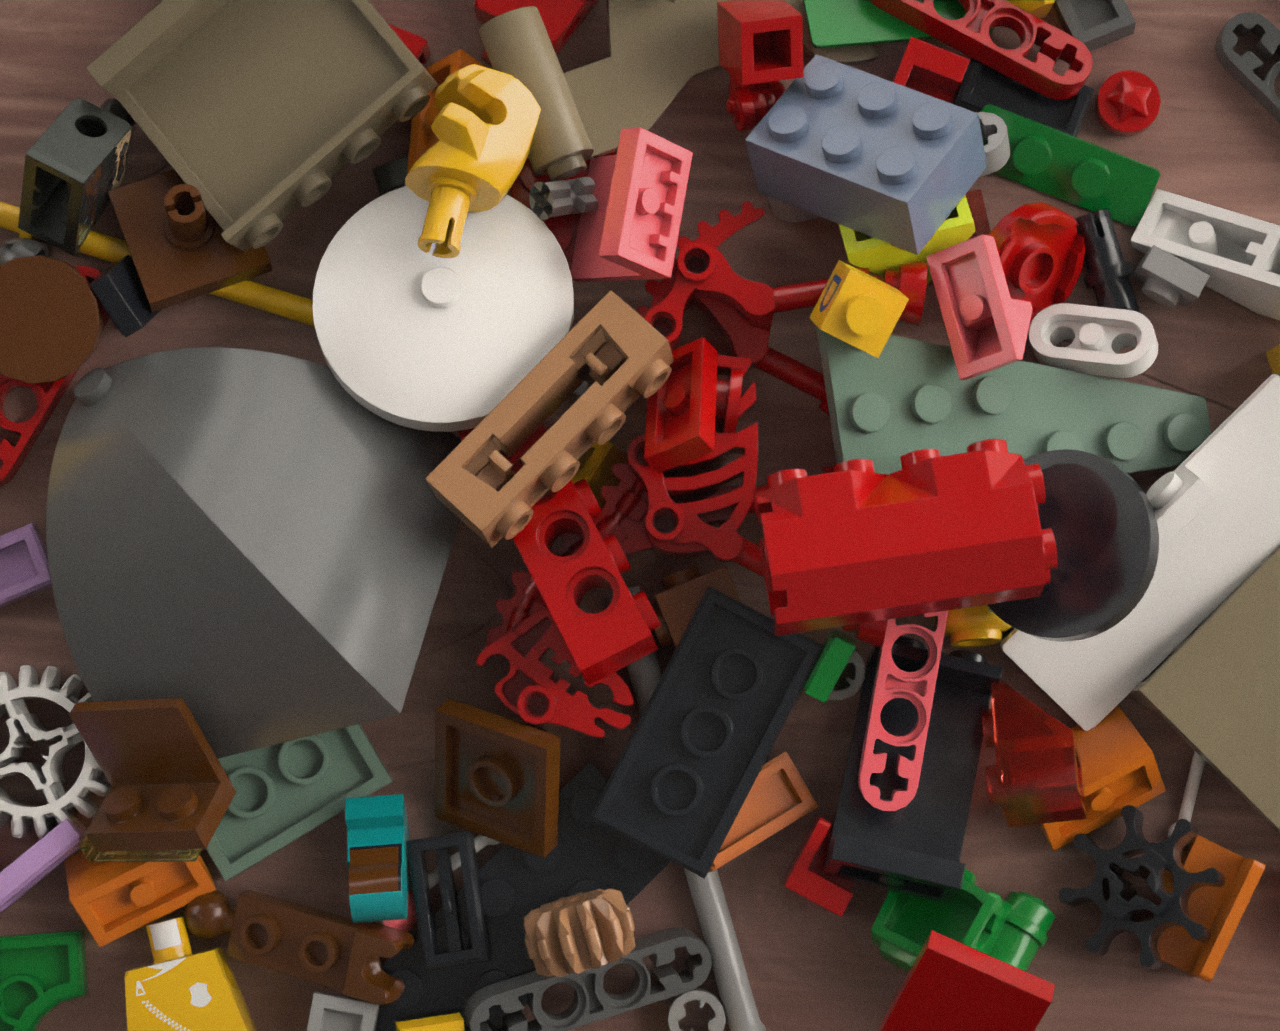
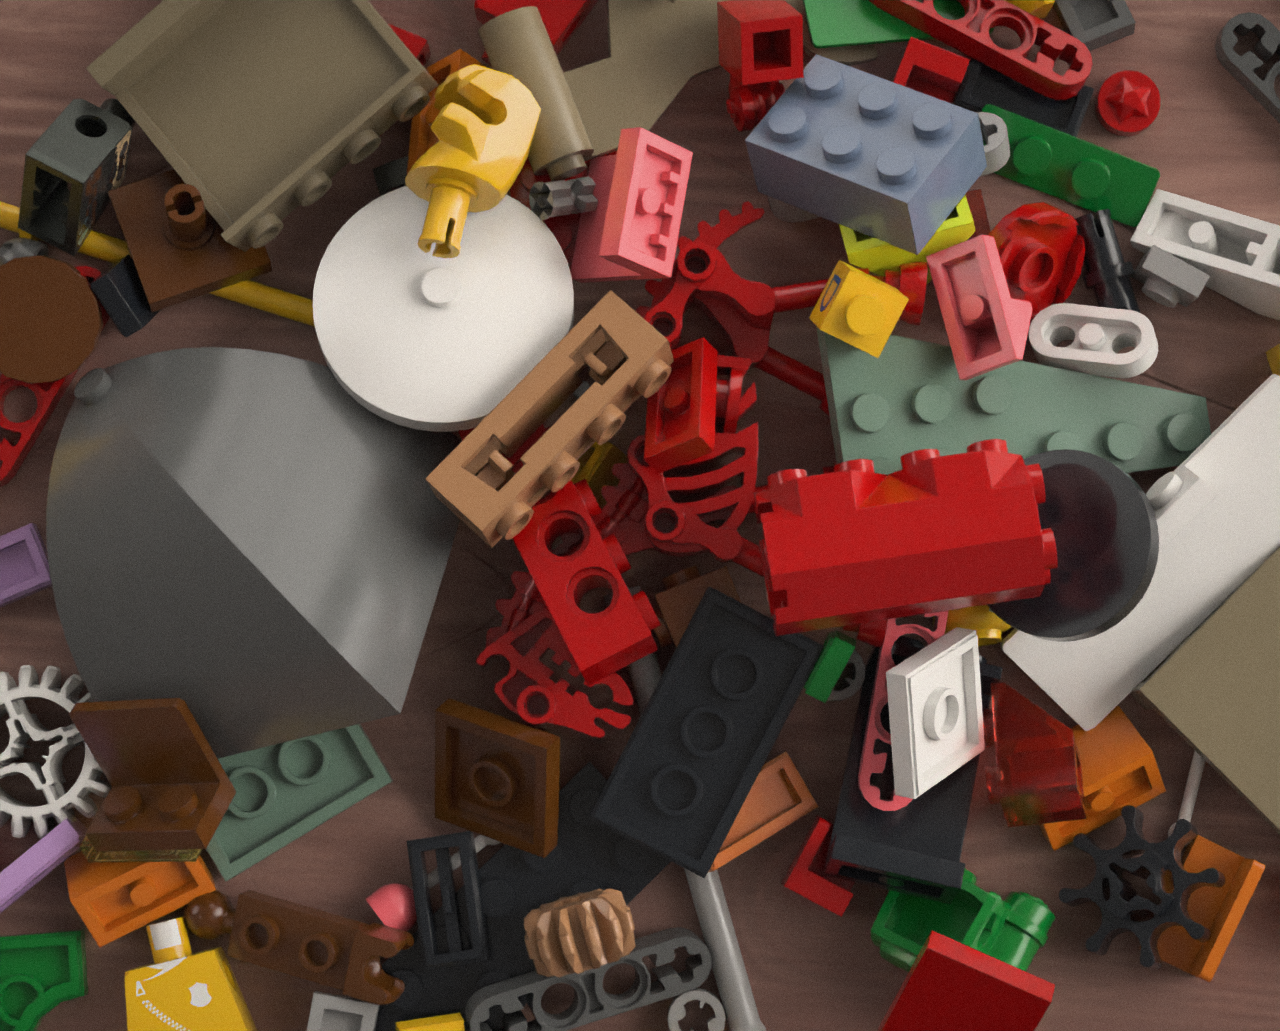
(377, 857): teal leg -> none
(935, 712): none -> white tile

